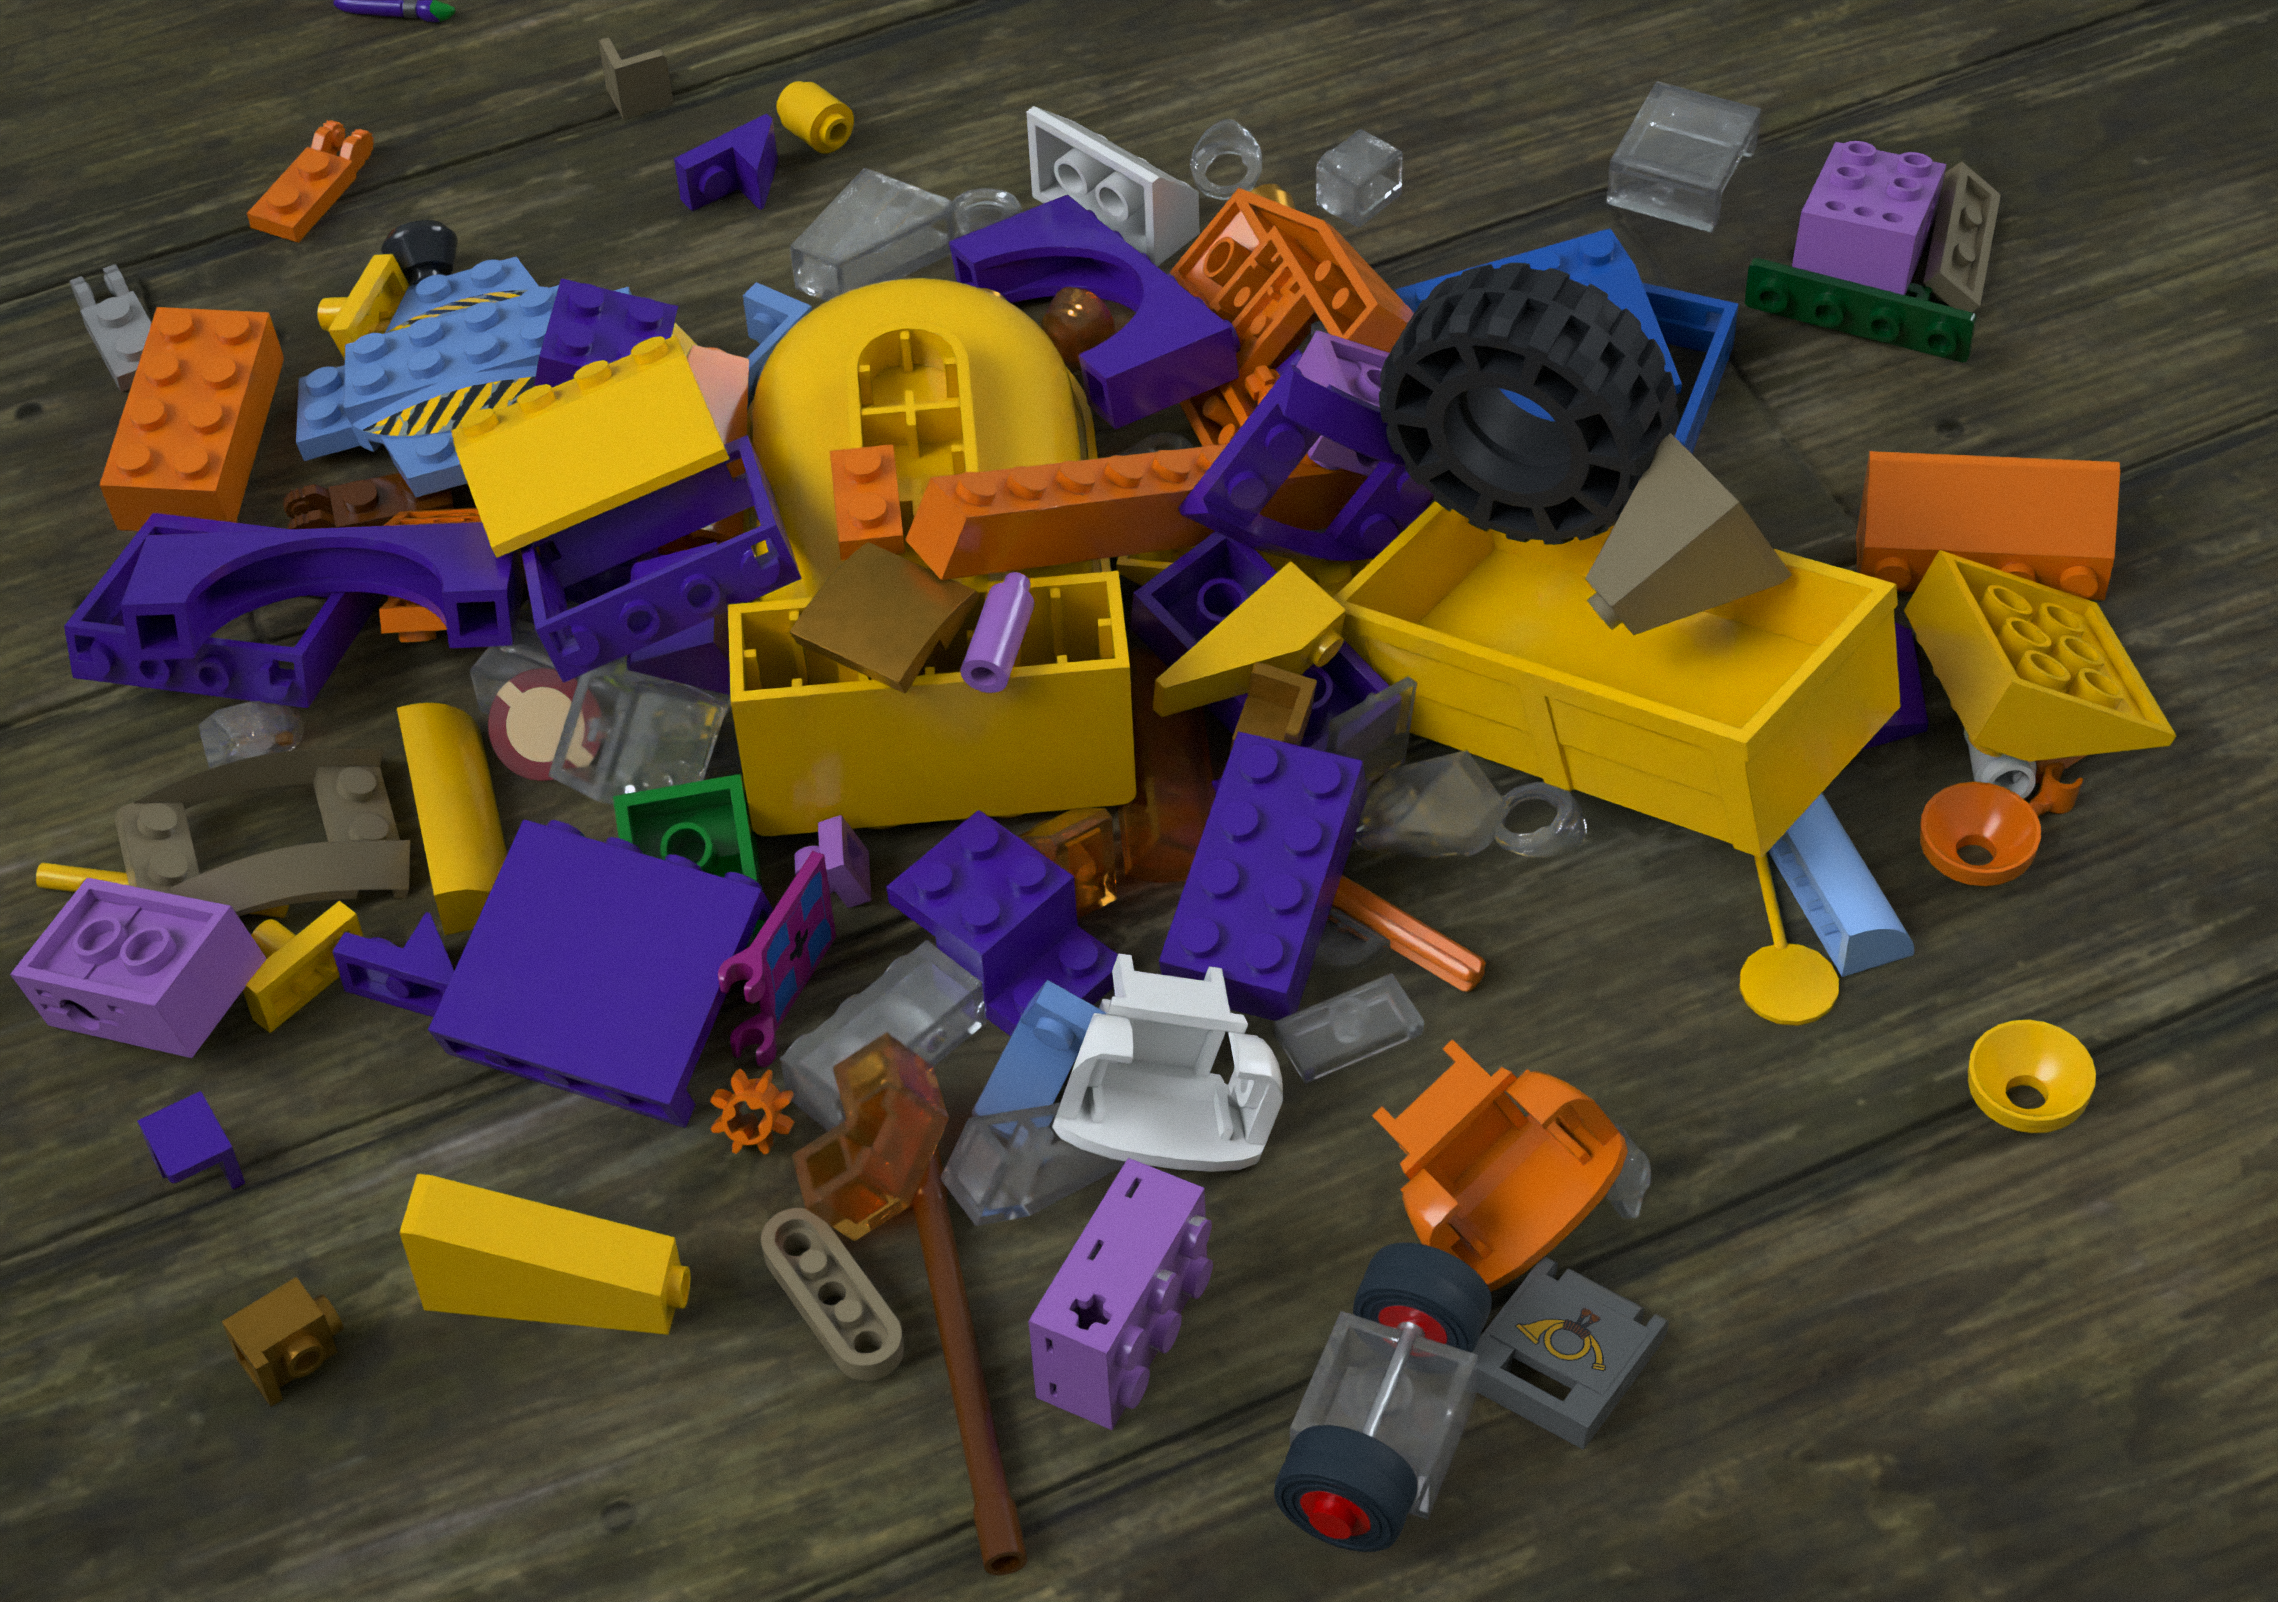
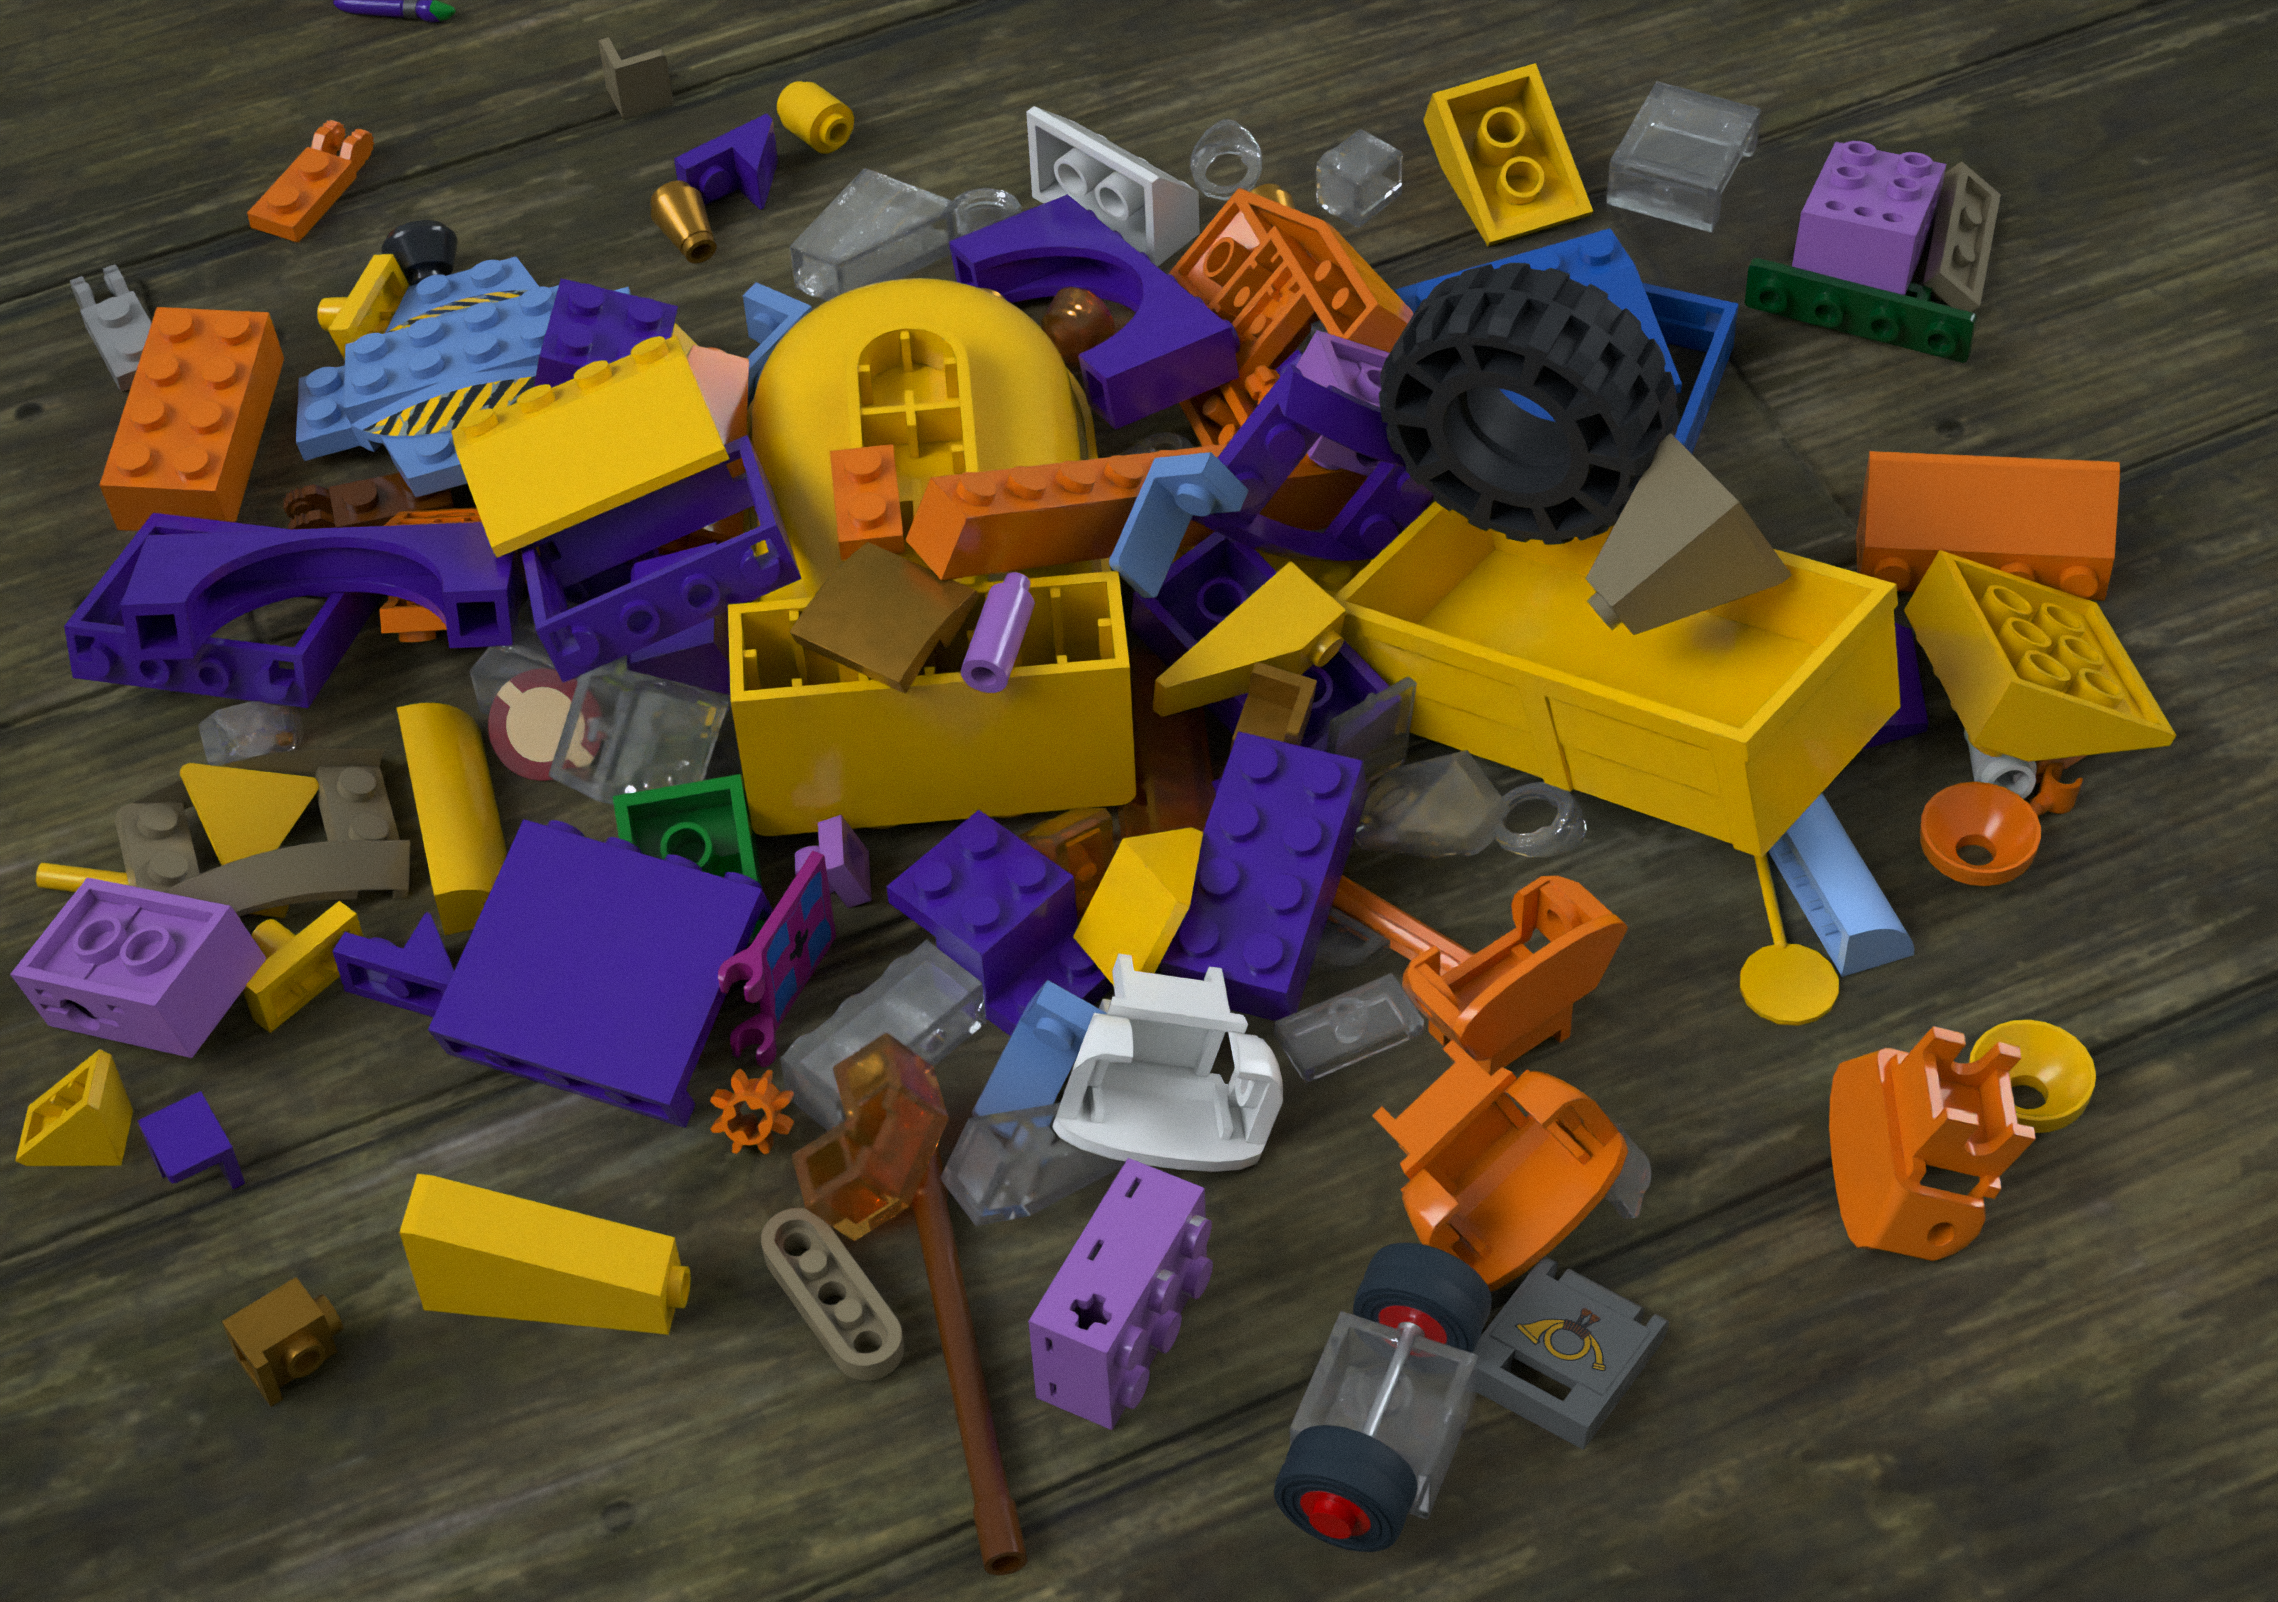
(79, 1119): none -> yellow slope
(246, 808): none -> yellow piece
(683, 219): none -> pearl gold cone
(1141, 900): none -> yellow slope
(1167, 501): none -> medium blue bracket
(1505, 994): none -> orange piece
(1506, 155): none -> yellow slope
(1913, 1111): none -> orange piece

